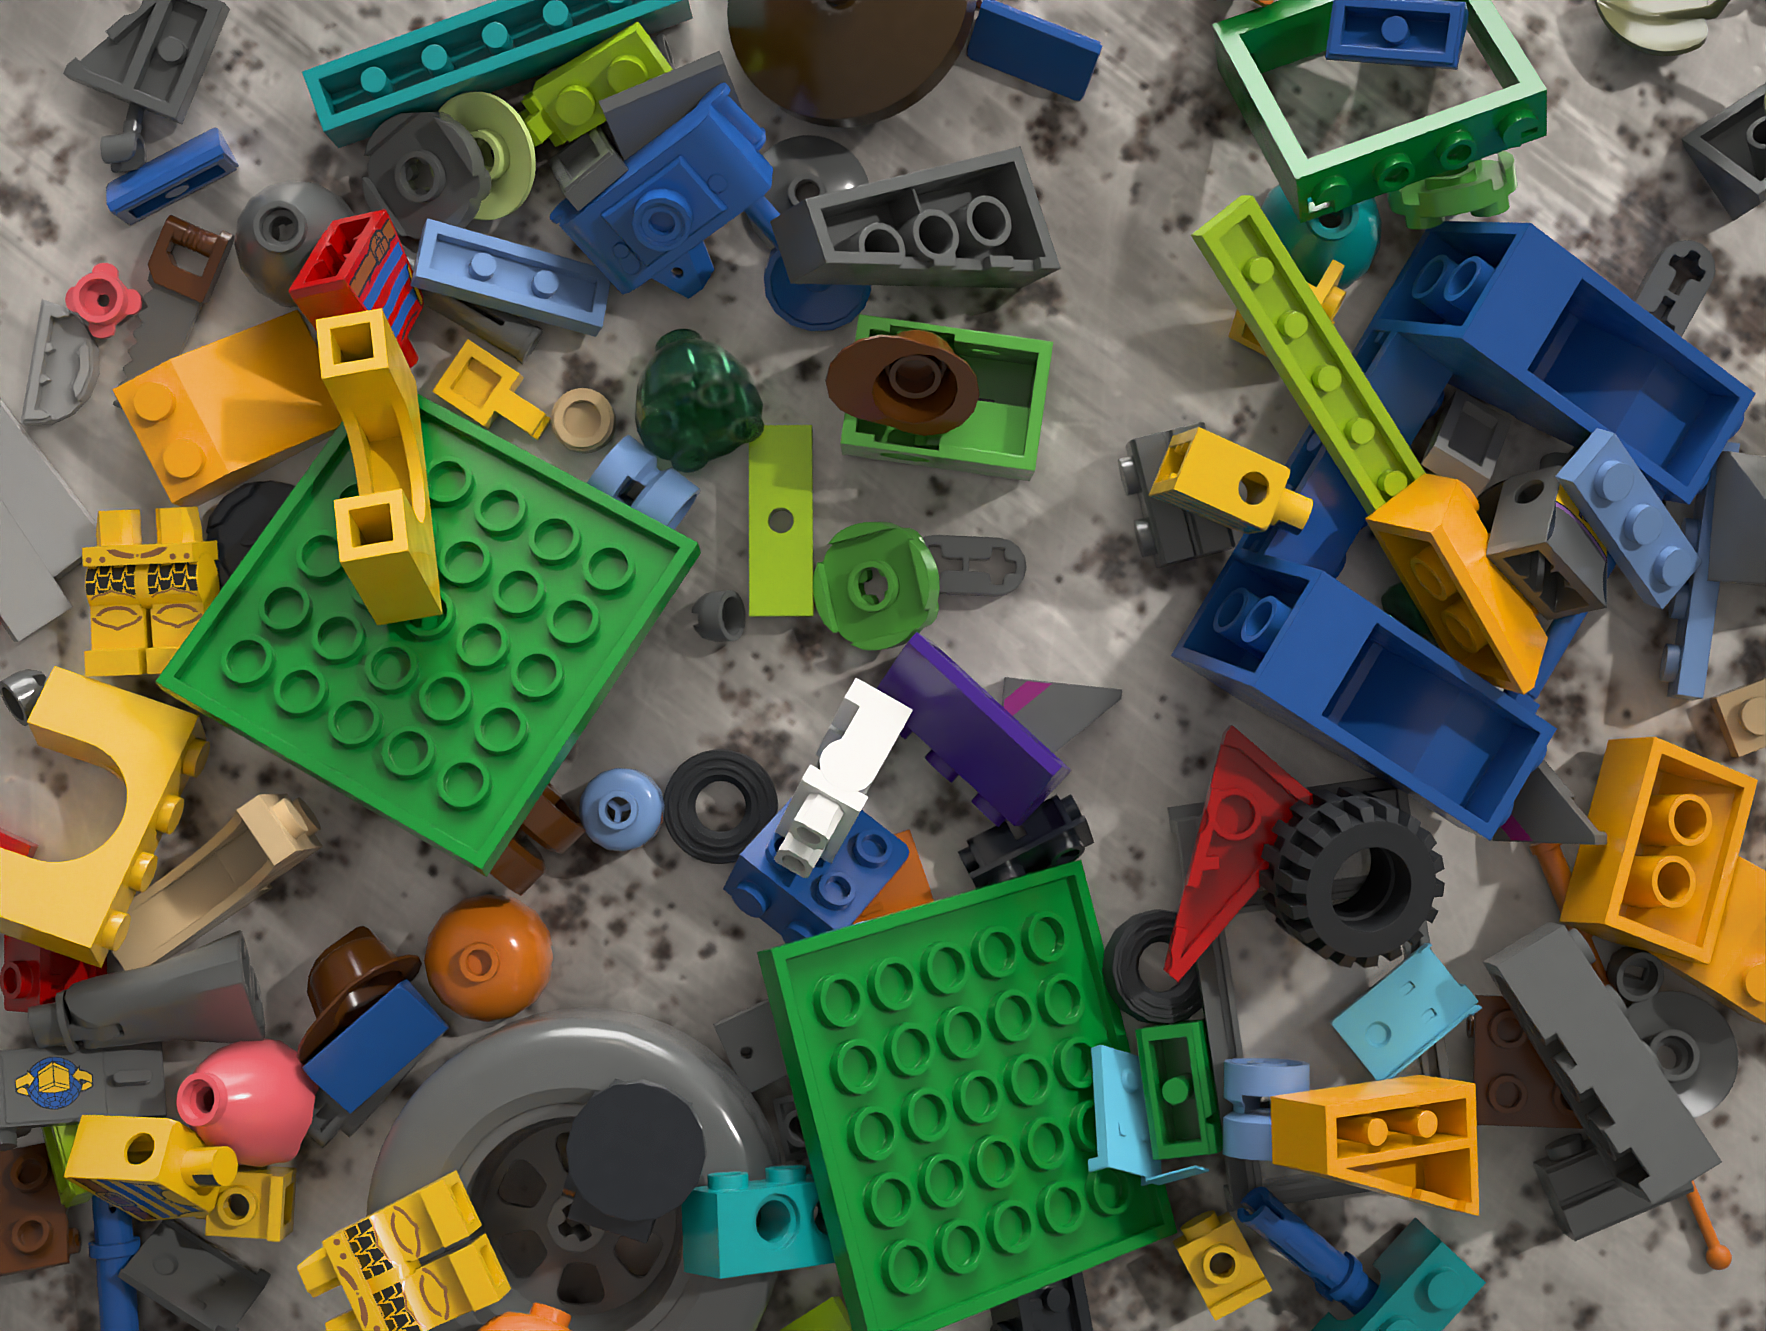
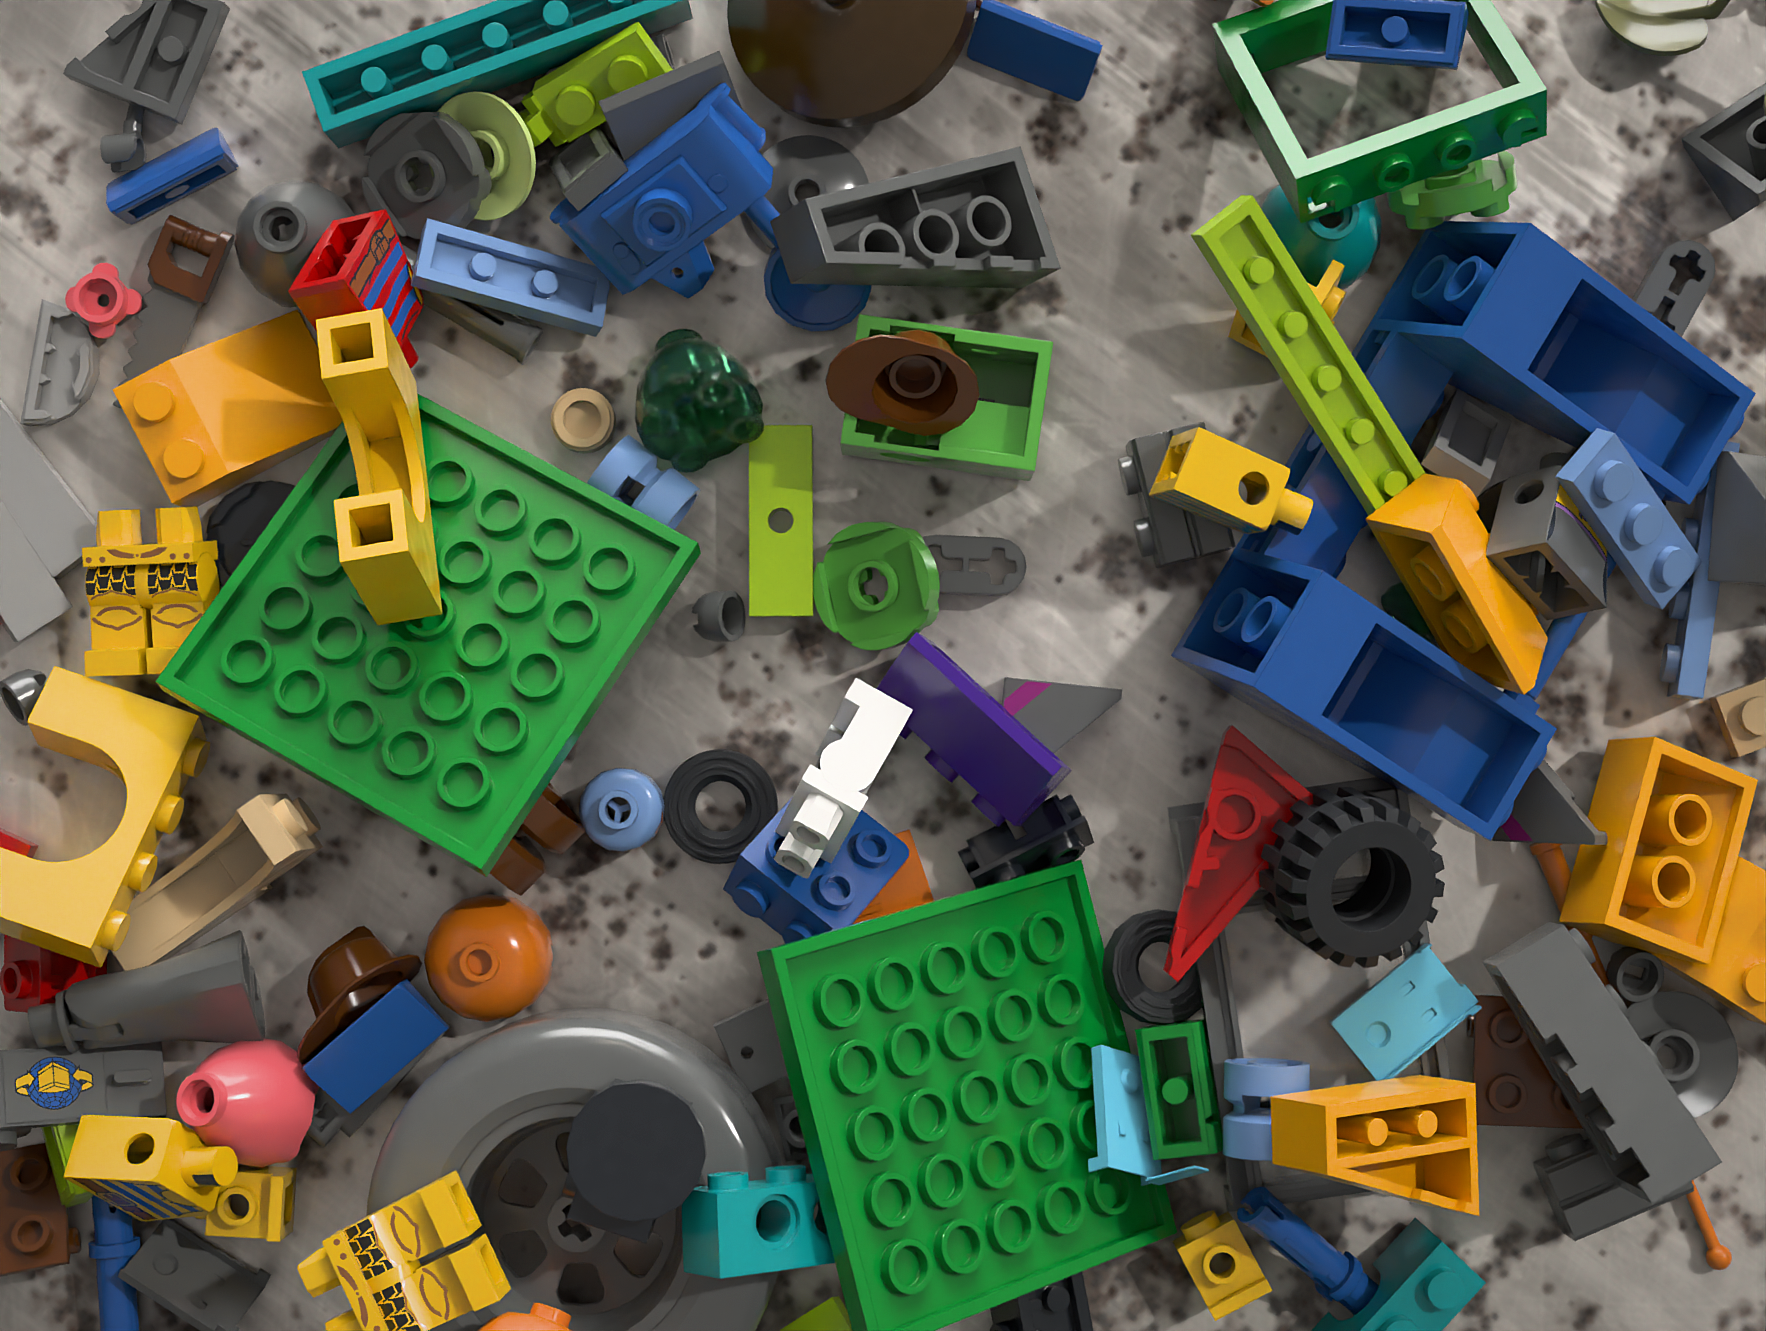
(485, 388): yellow plate -> none

